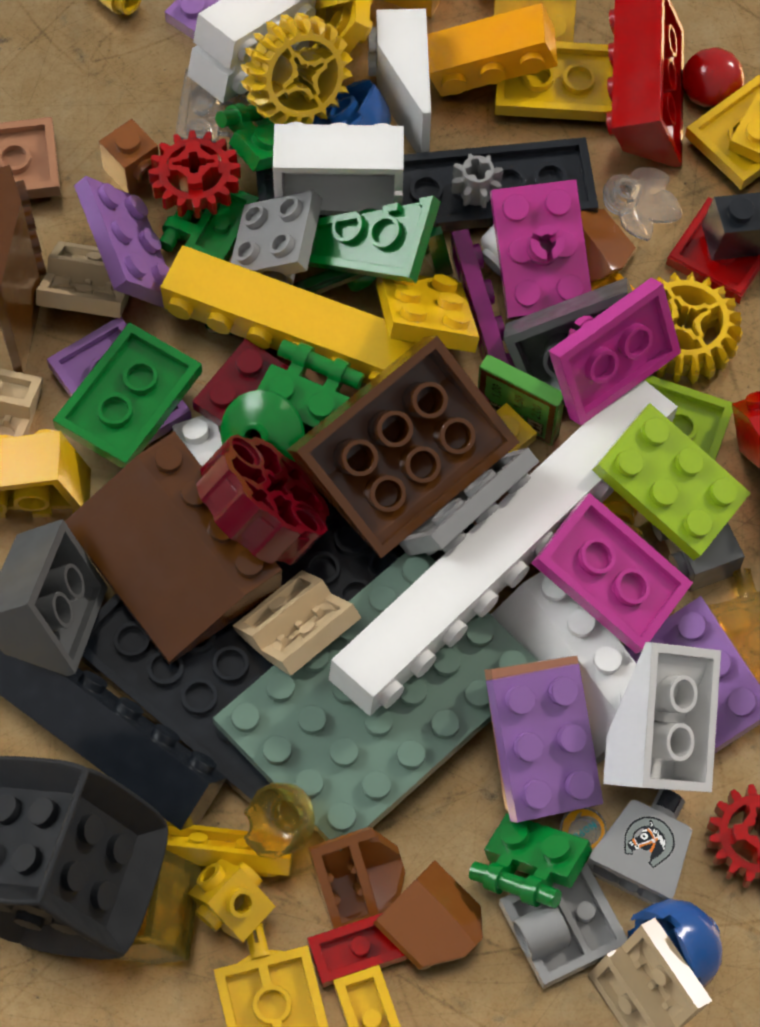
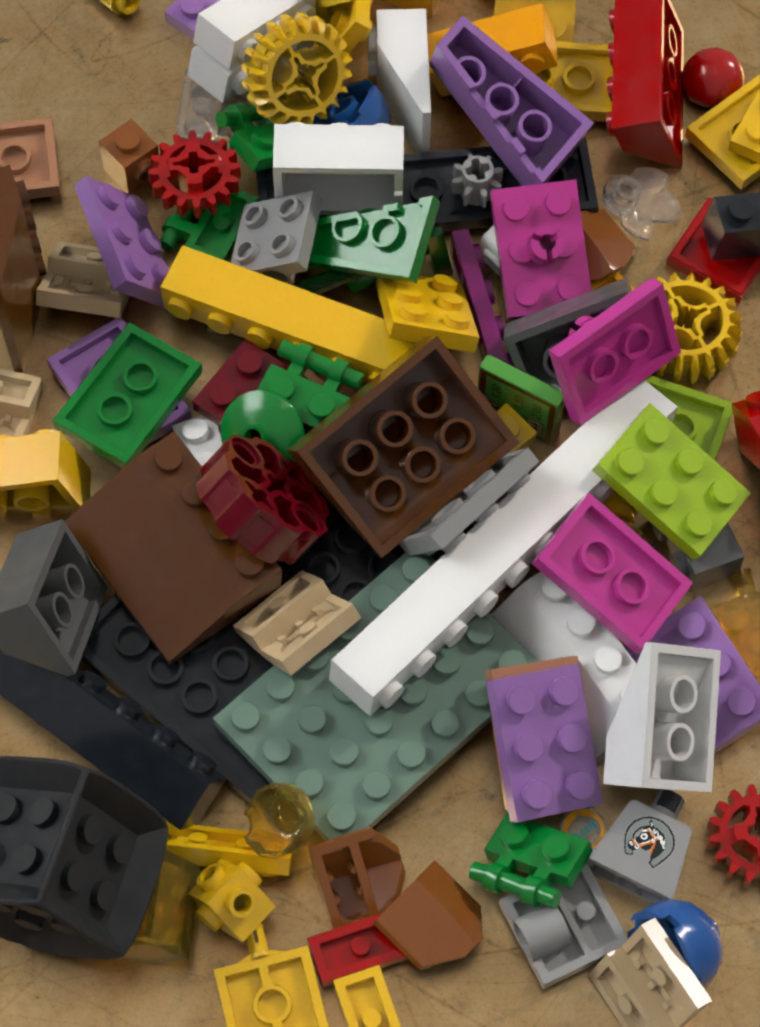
(508, 104): none -> medium lavender wedge

